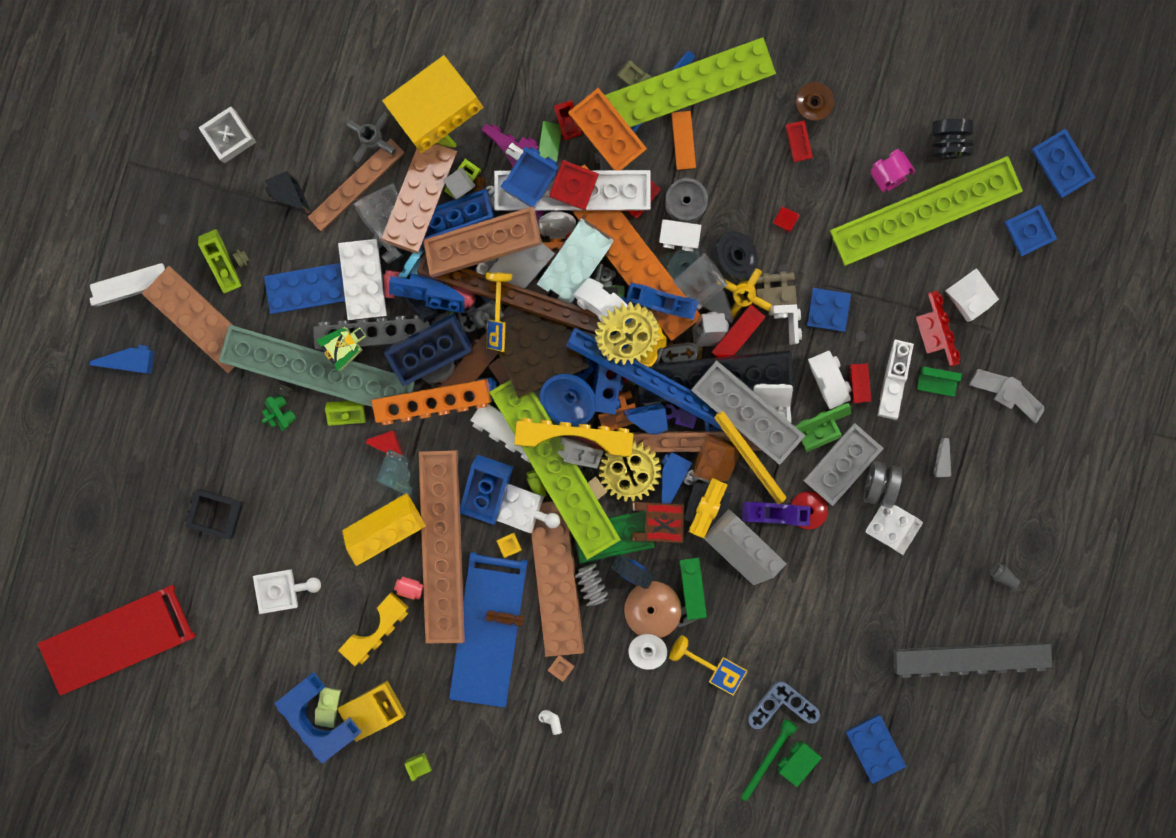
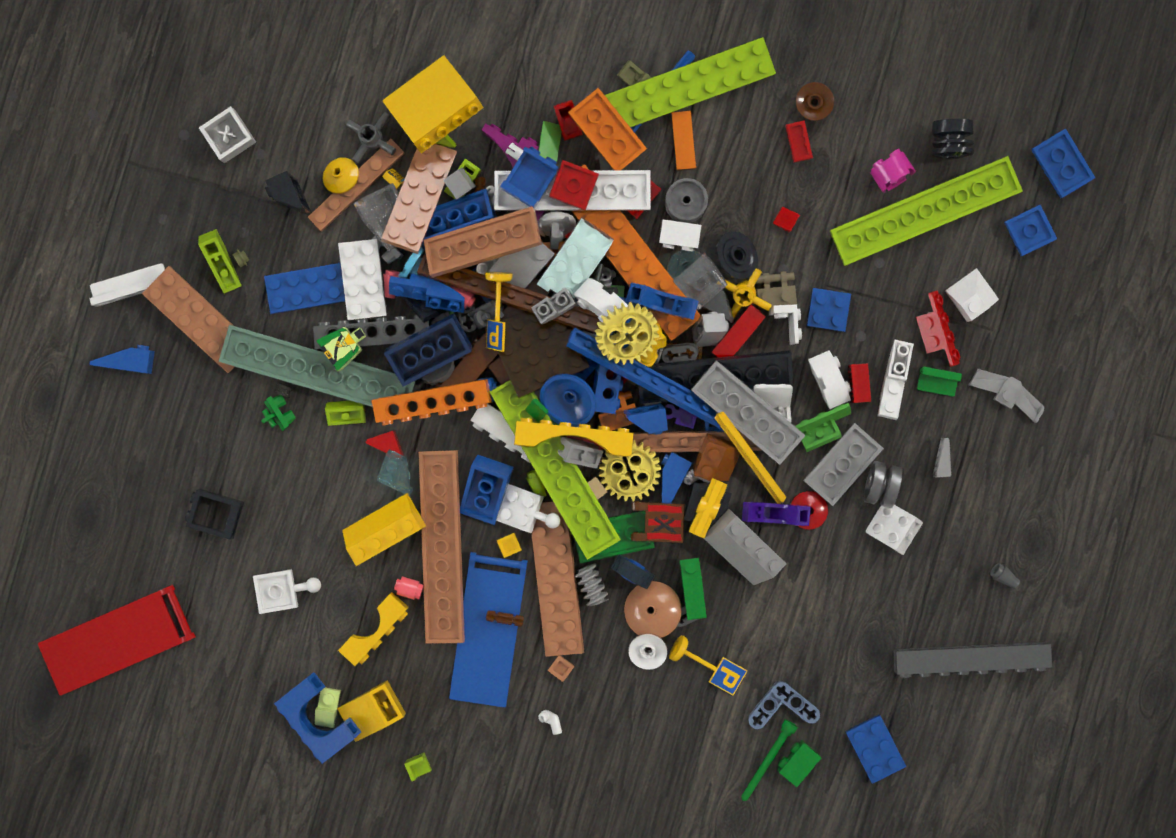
(345, 179): none -> yellow dish
(394, 177): none -> yellow tile
(536, 410): none -> green slope
(555, 235): none -> light grey plate
(555, 306): none -> light grey slope

